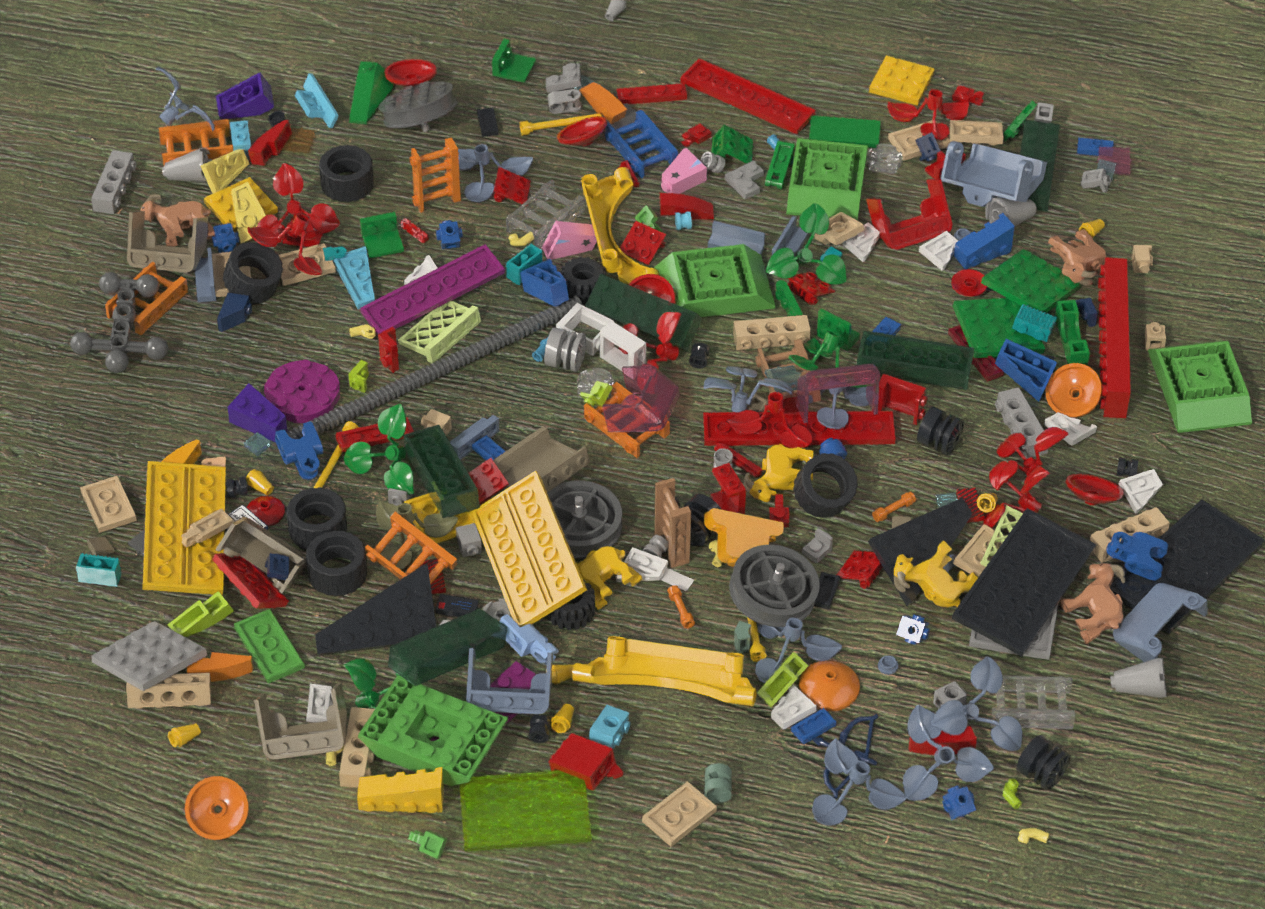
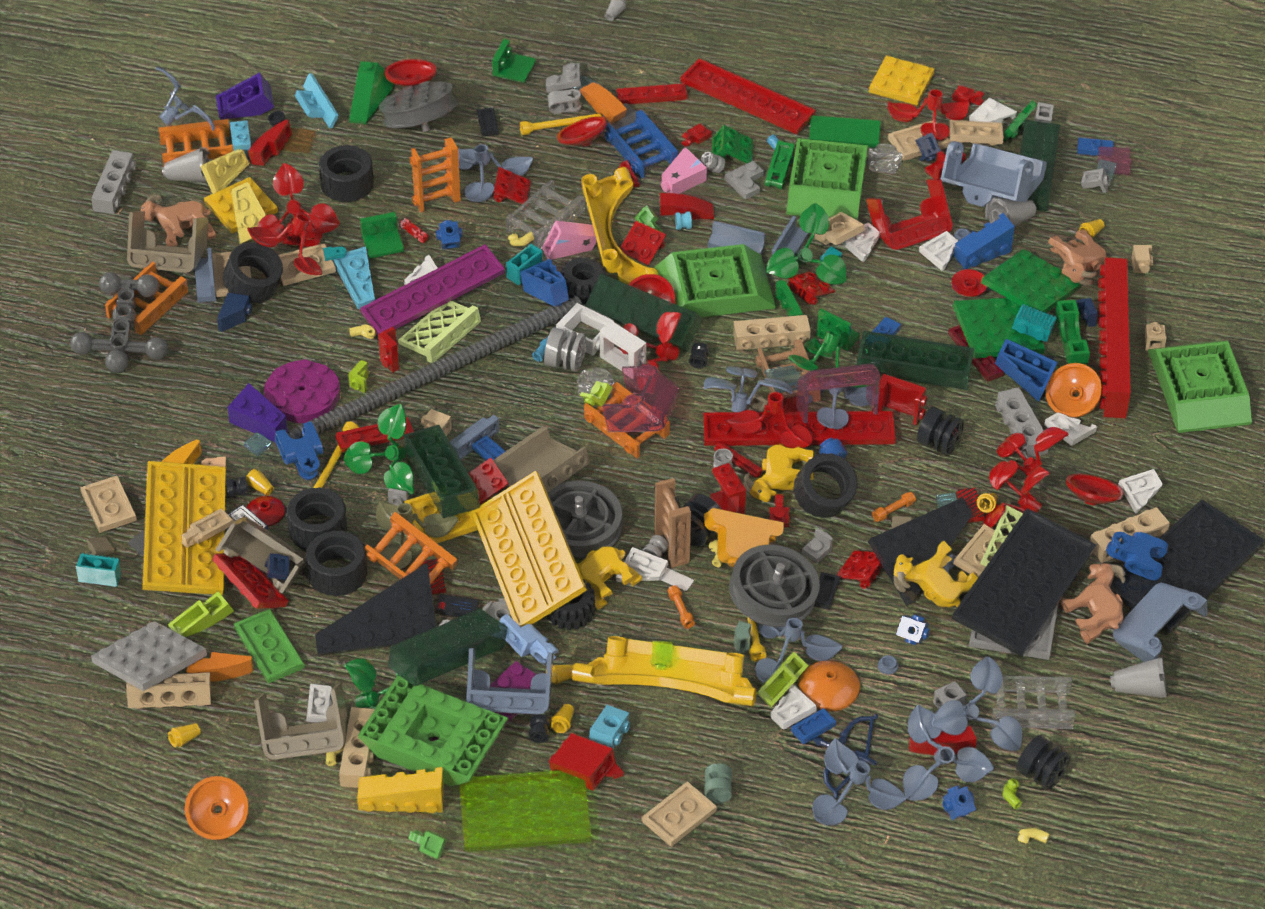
(224, 238): blue brick -> none
(468, 540): light grey brick -> none
(661, 655): none -> clear neon green bracket
(992, 112): none -> white wing
(1132, 466): black wheel -> none

